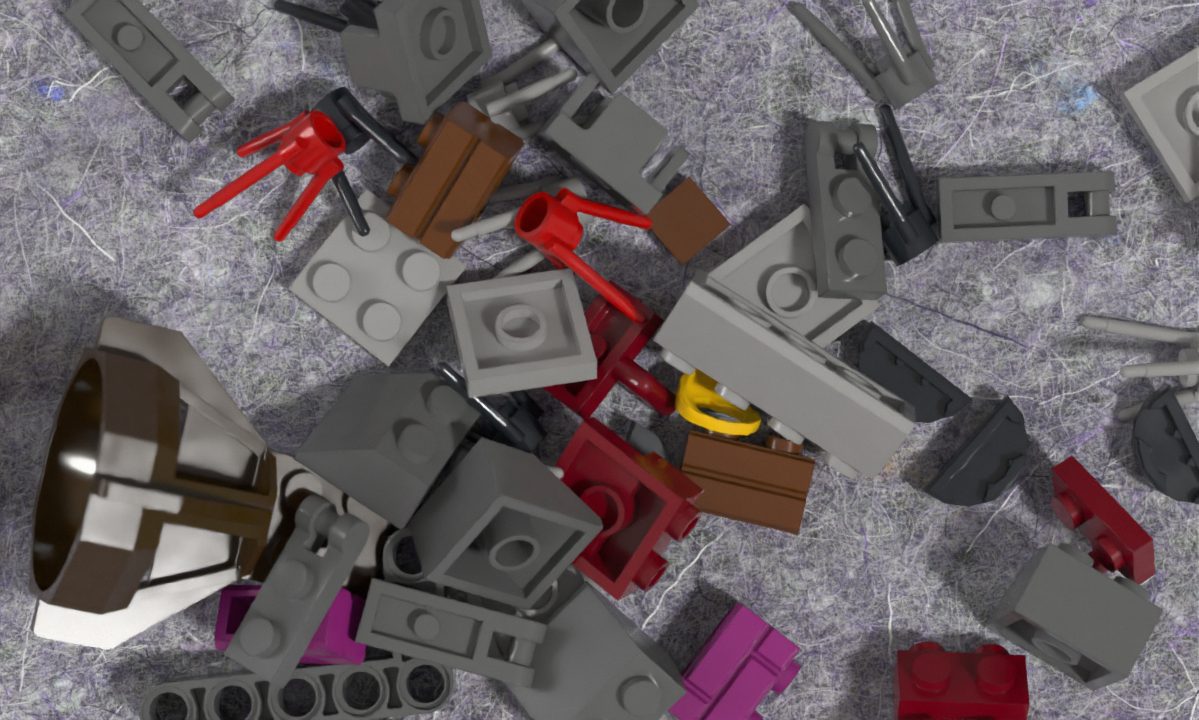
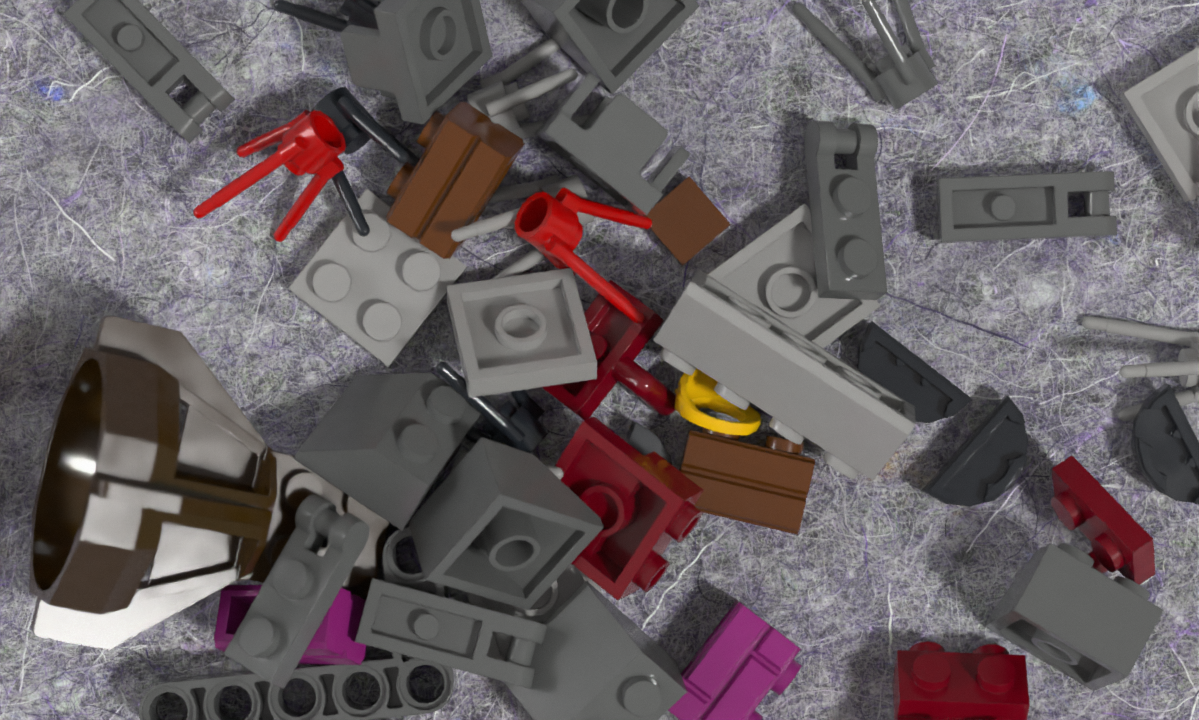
(903, 228): black plant -> none

